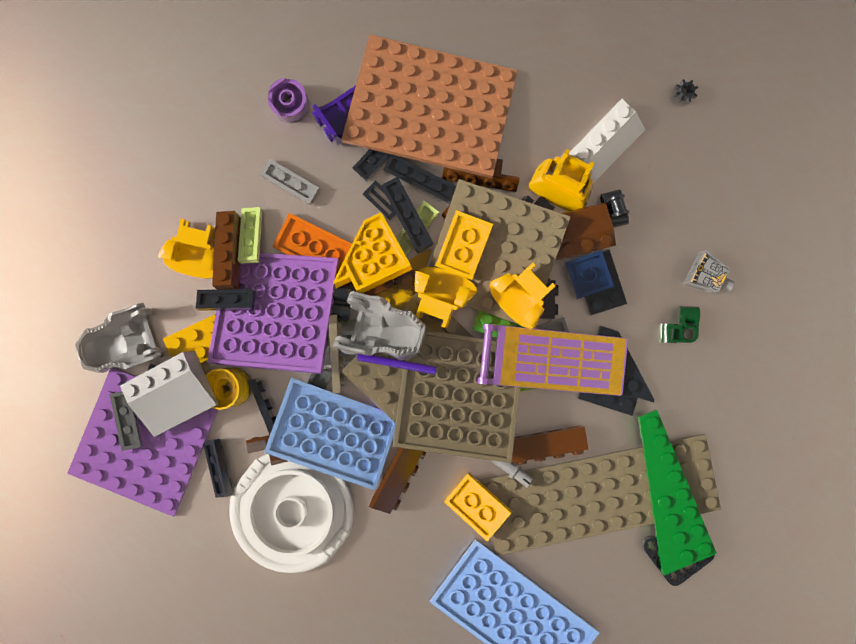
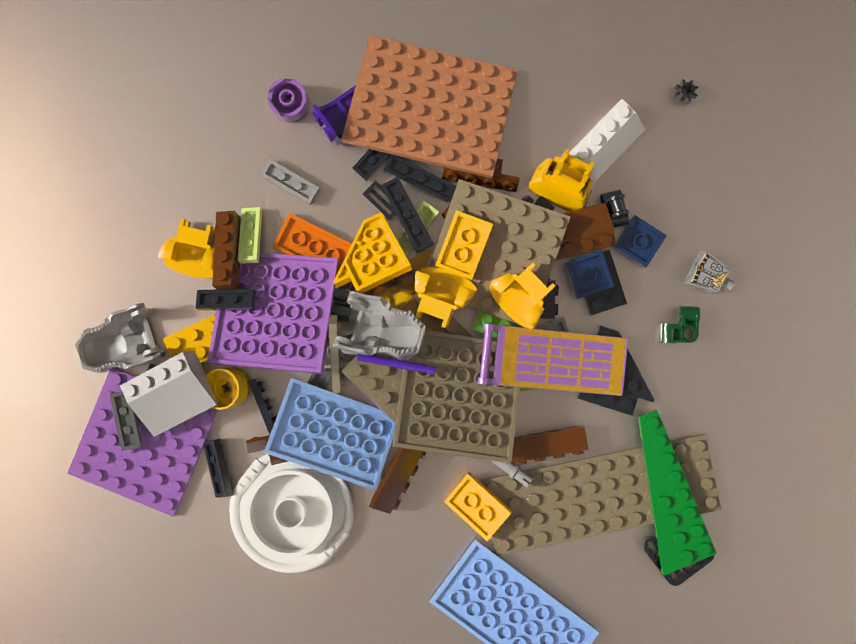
(640, 241): none -> dark blue plate

